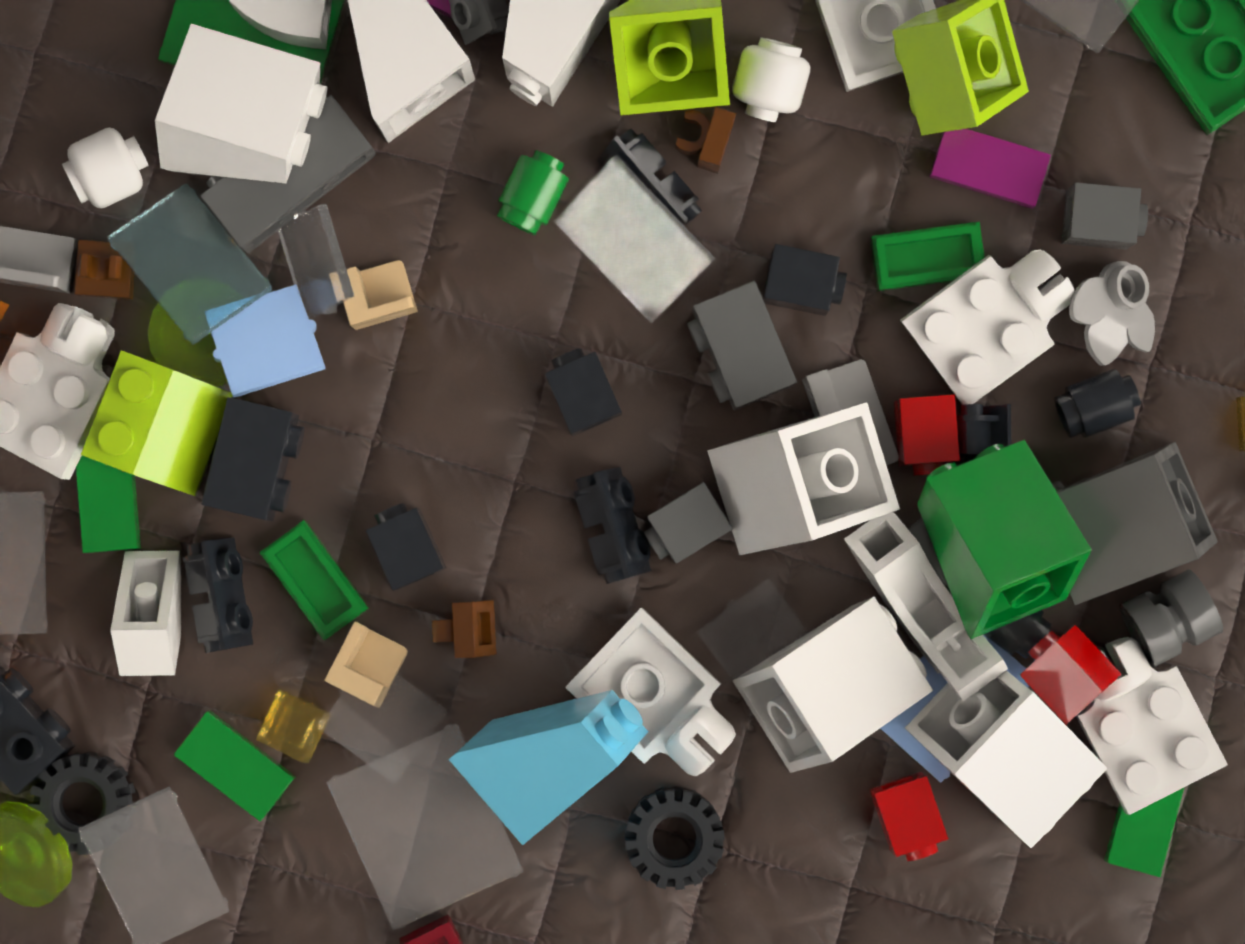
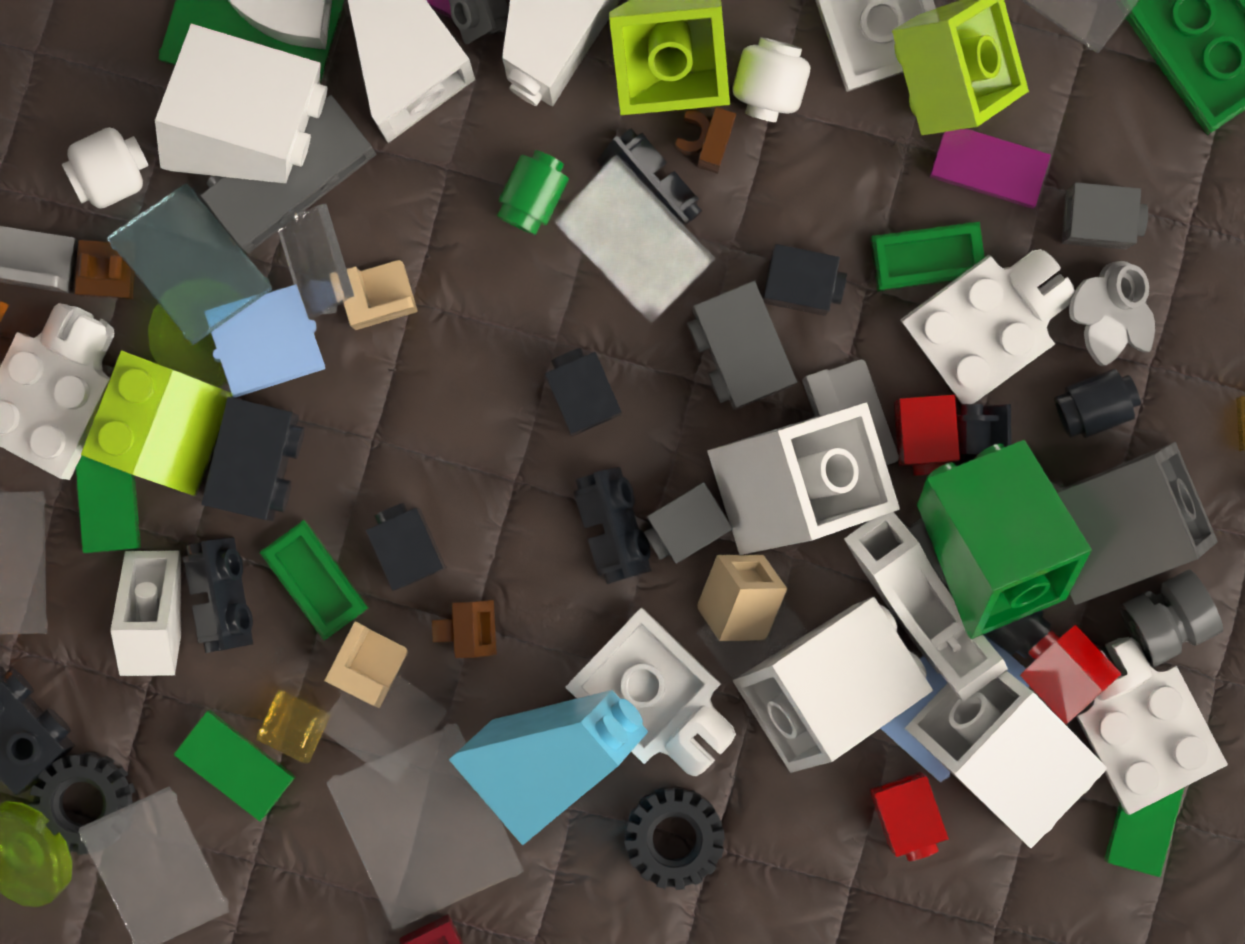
(741, 597): none -> tan panel

